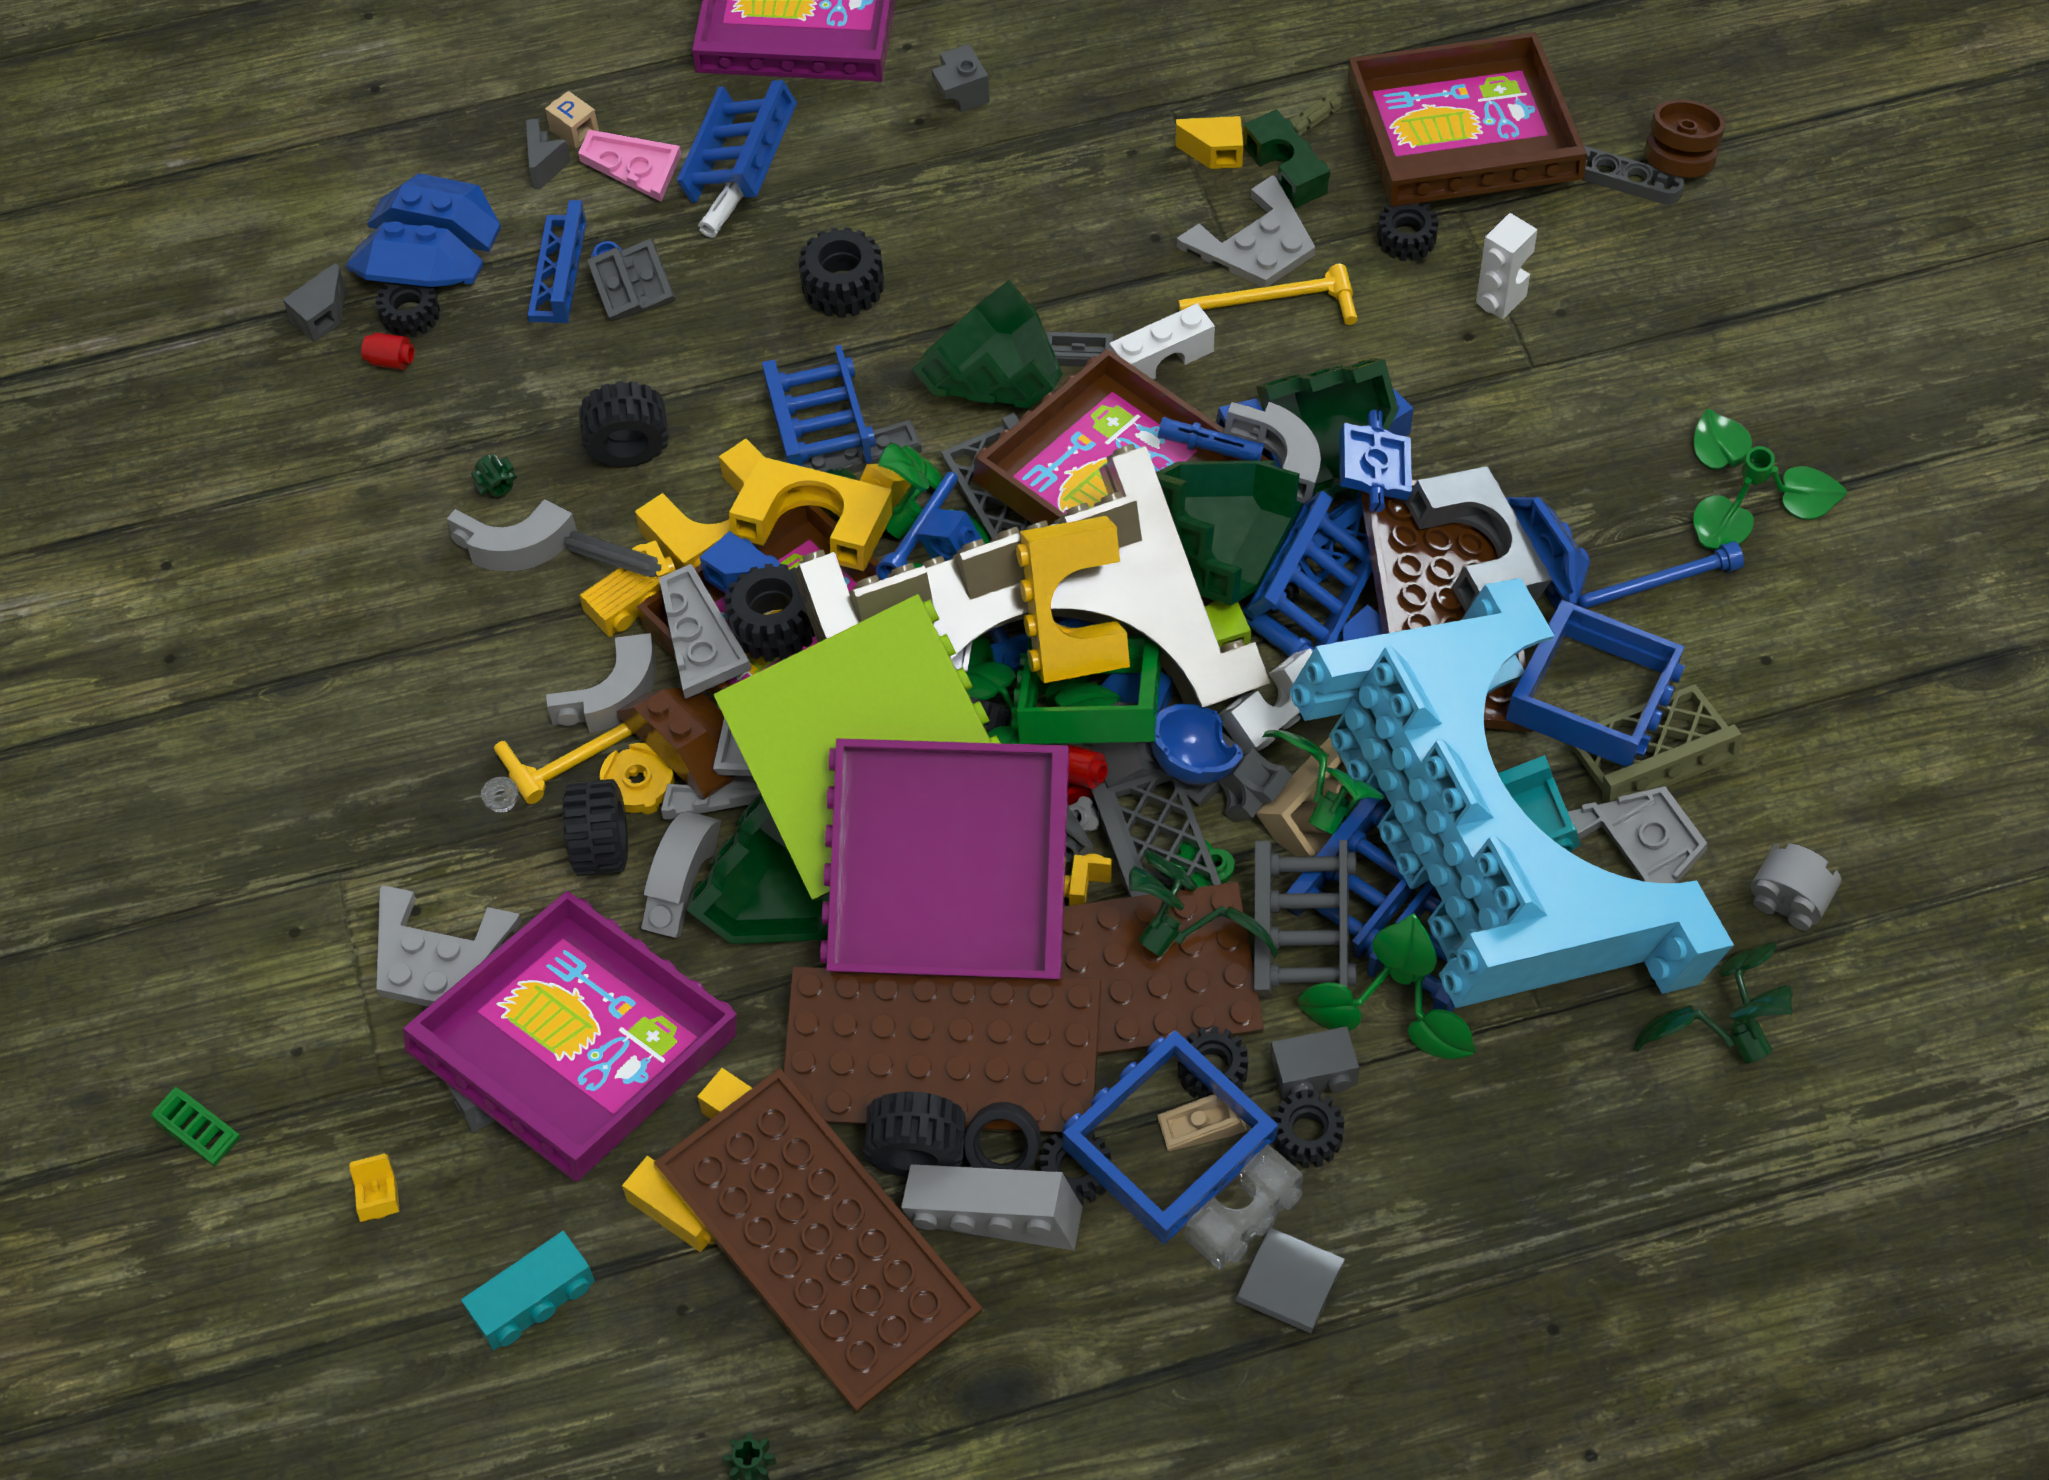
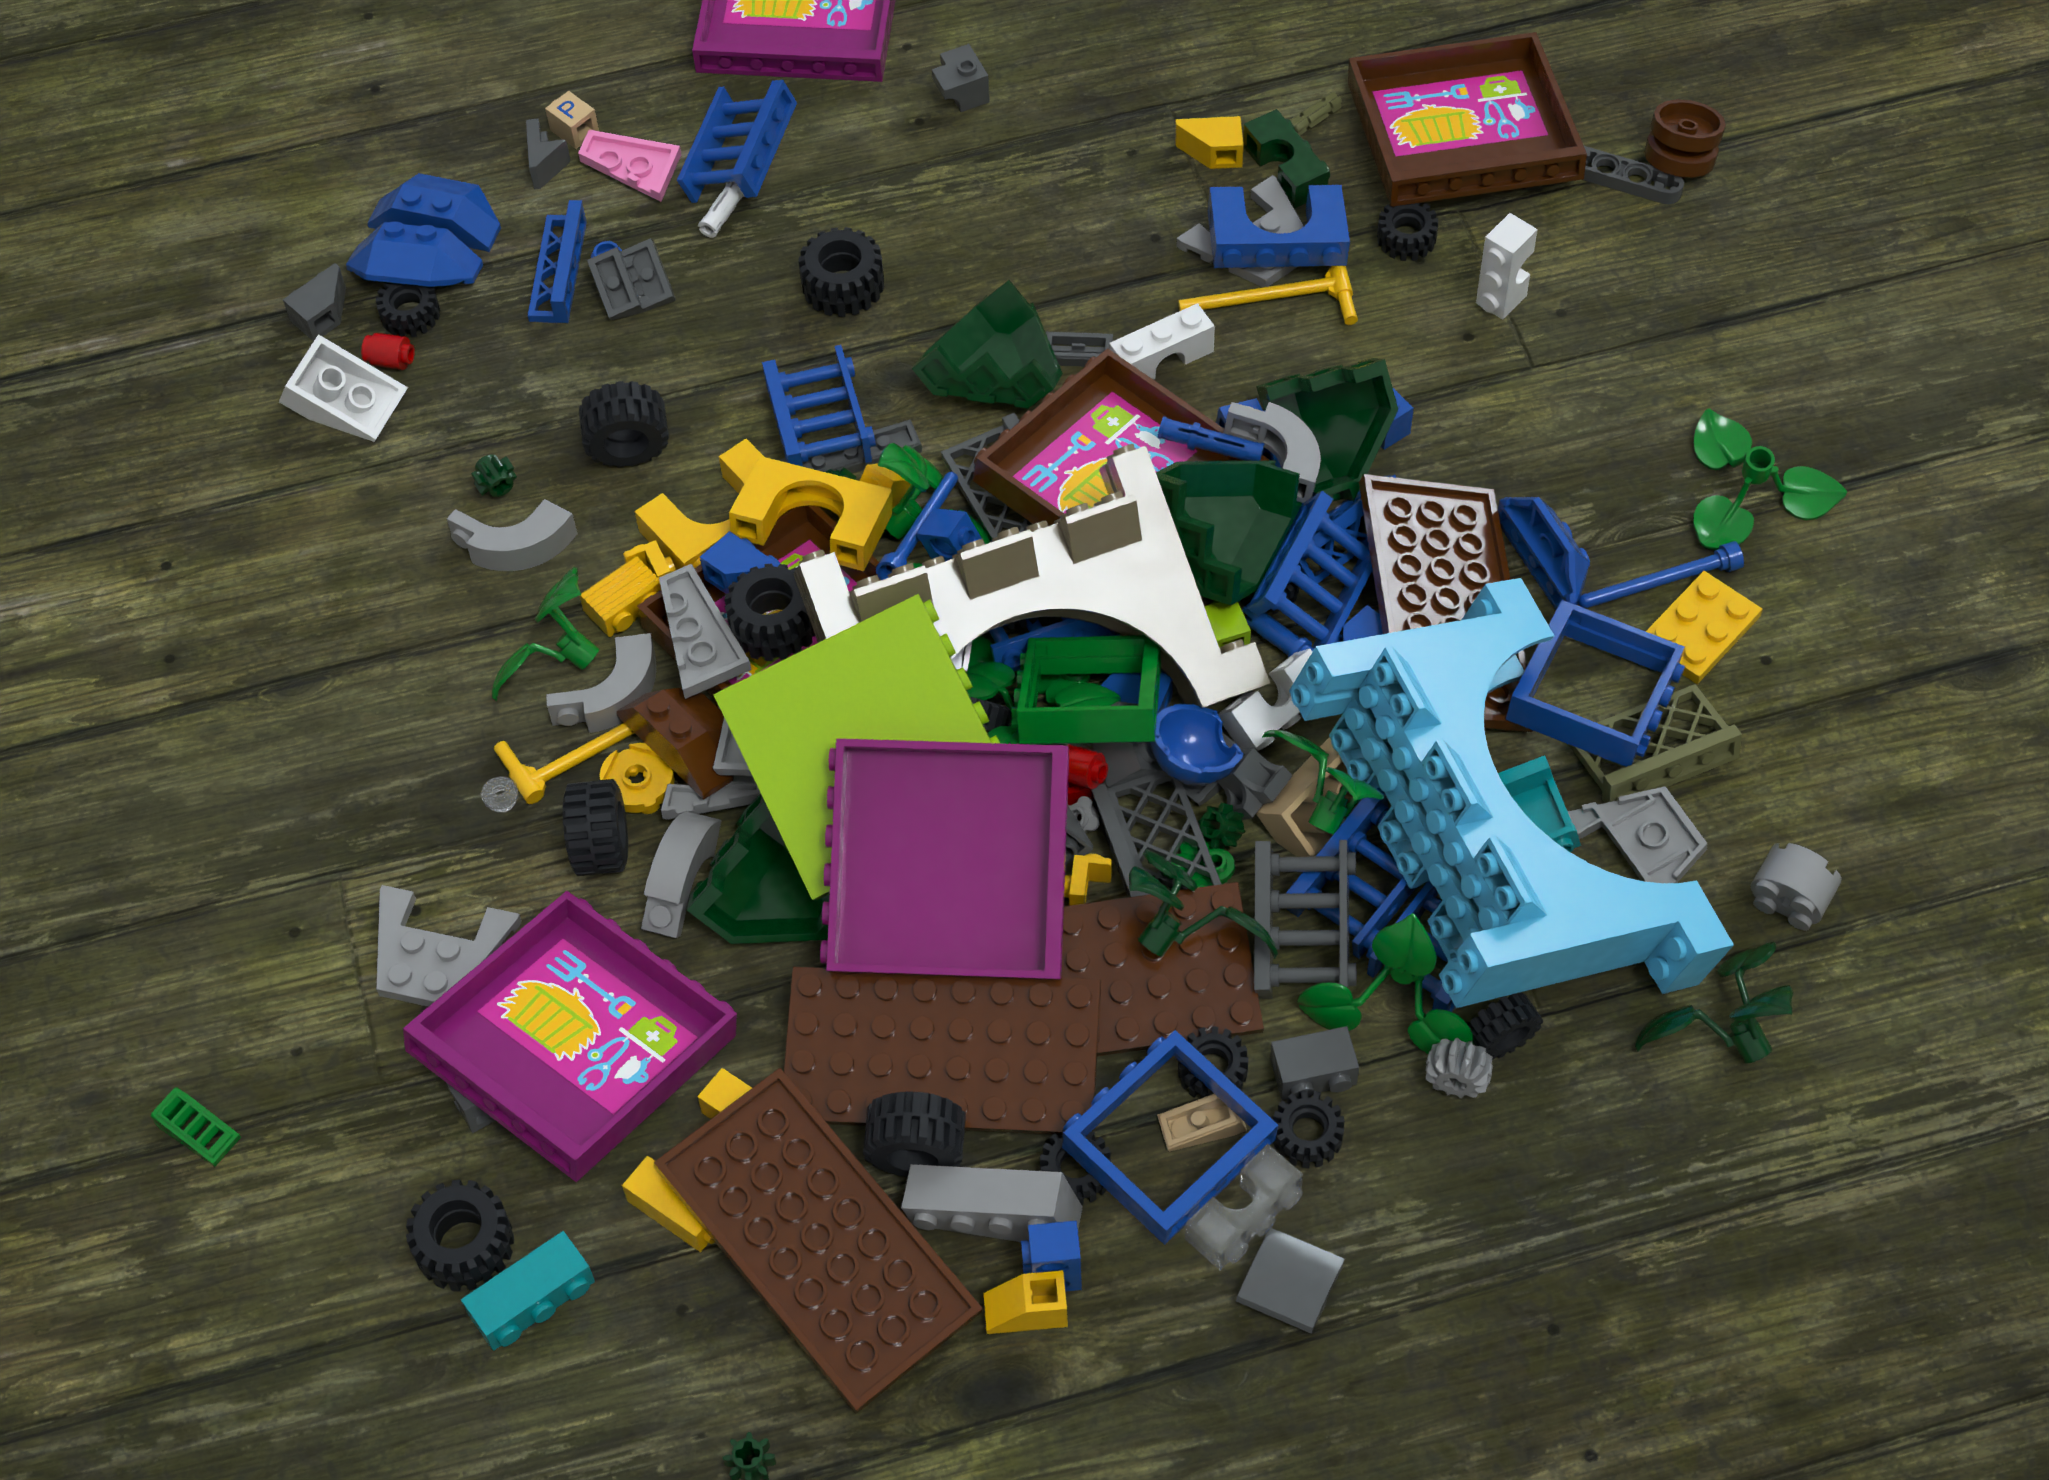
(342, 391): none -> white slope
(374, 1187): yellow bracket -> none
(452, 1207): none -> black tyre
(572, 643): none -> green plant
(612, 554): dark grey axle -> none
(1009, 1112): black tyre -> none
(1027, 1303): none -> yellow slope
(1047, 559): yellow arch -> none
(1054, 1249): none -> blue brick
(1222, 826): none -> dark green gear
(1243, 245): none -> blue arch
(1375, 461): plate -> none
(1459, 1068): none -> light grey gear
(1477, 500): arch -> none
(1505, 1025): none -> black tyre
(1707, 622): none -> yellow plate

